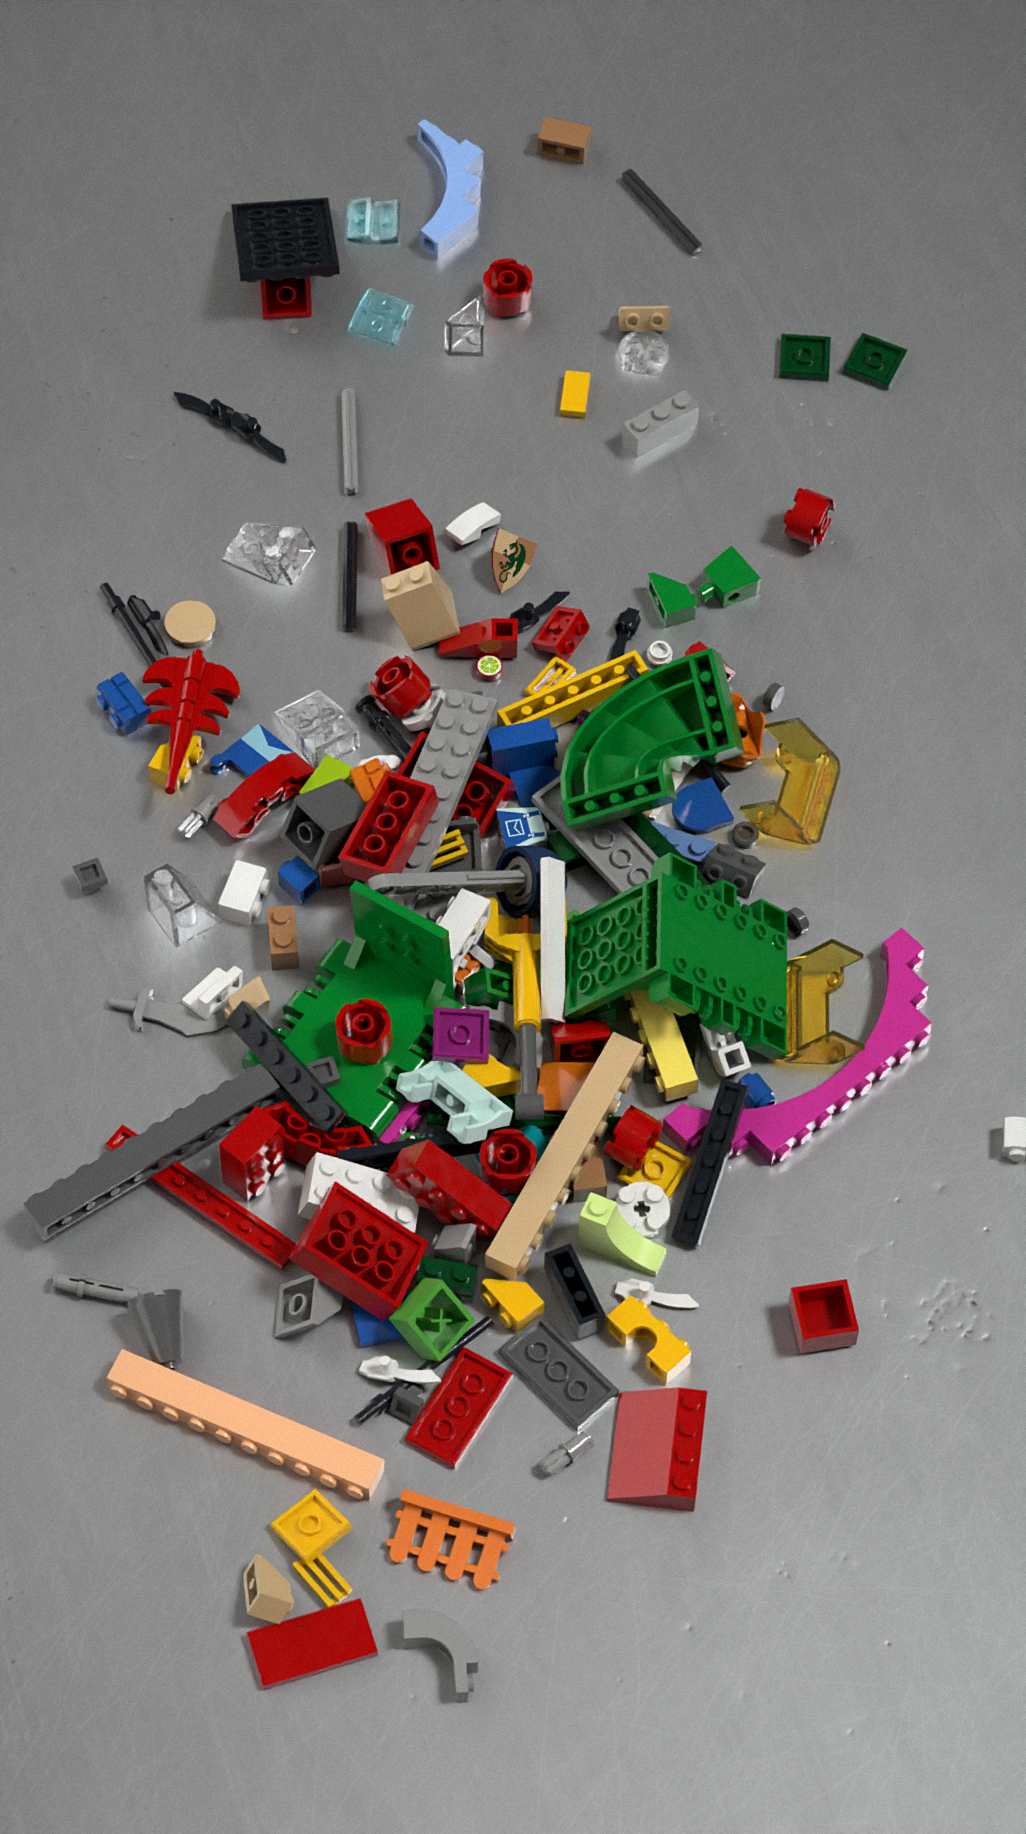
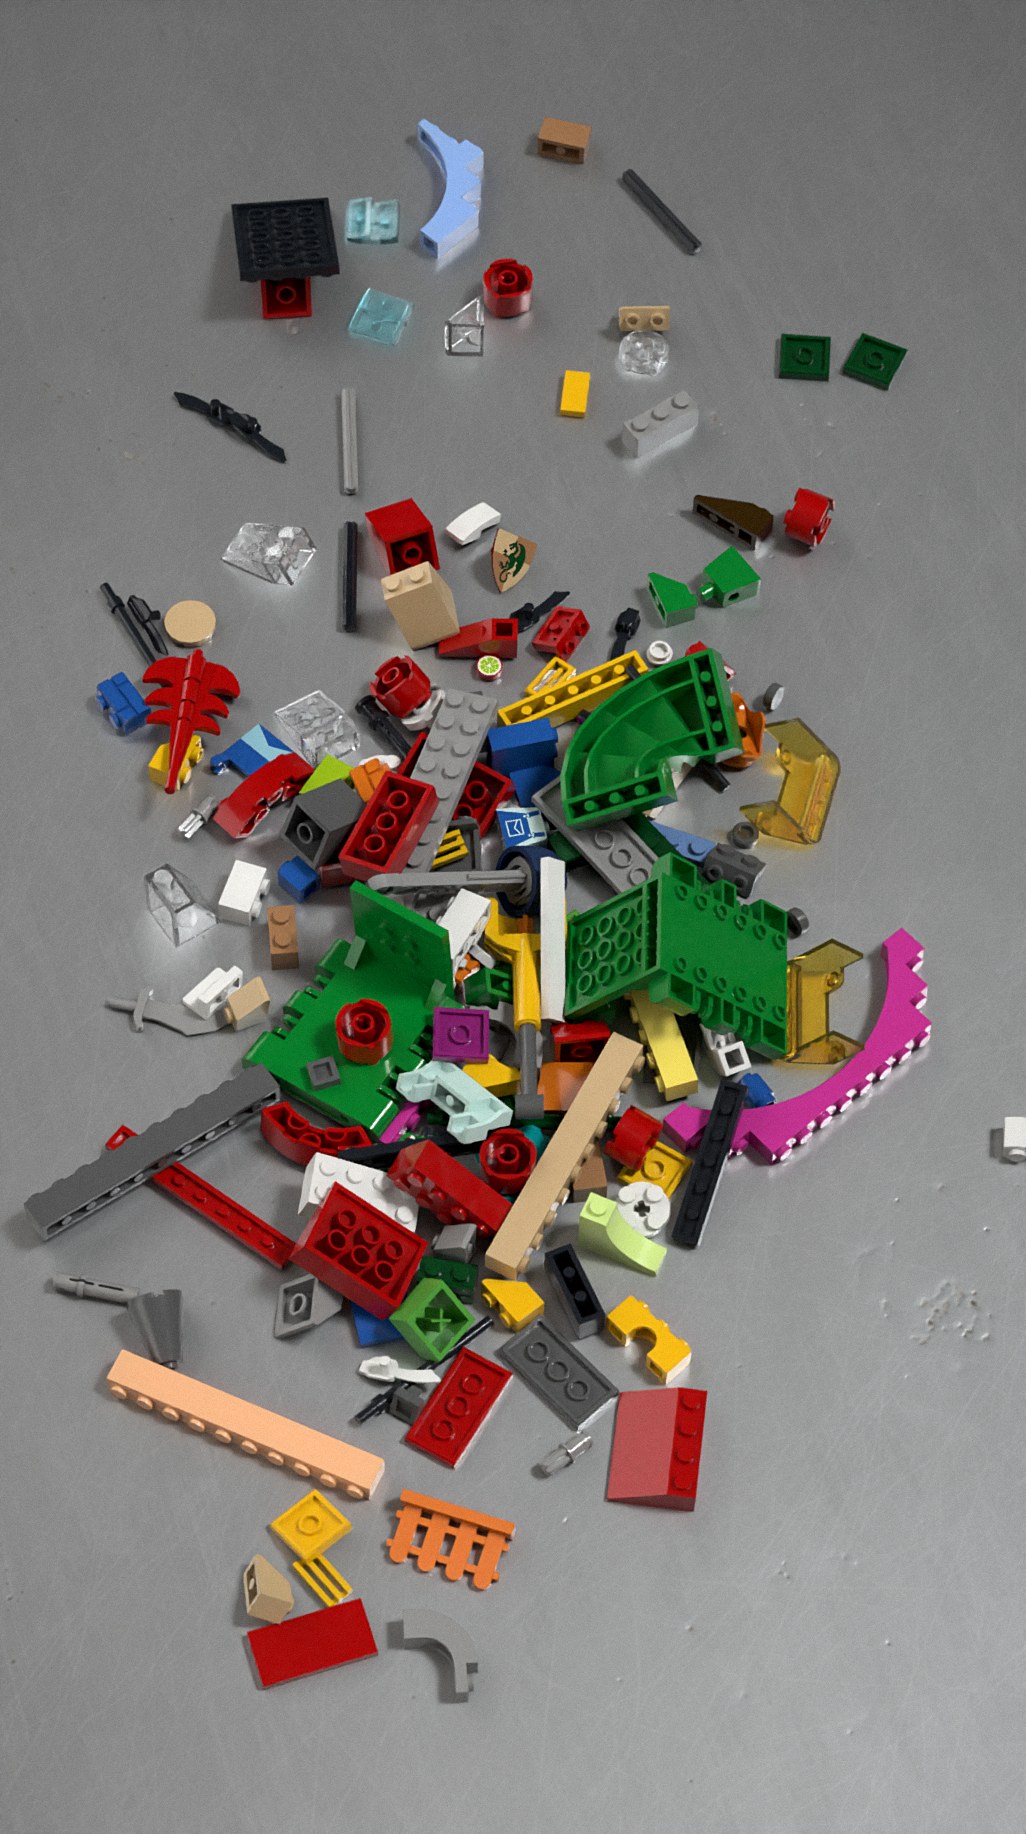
(90, 875): dark grey tile -> none
(252, 1154): red brick -> none
(286, 1067): black plate -> none
(645, 1291): white piece -> none
(701, 808): blue tile -> none
(736, 518): none -> dark brown slope
(823, 1316): red piece -> none

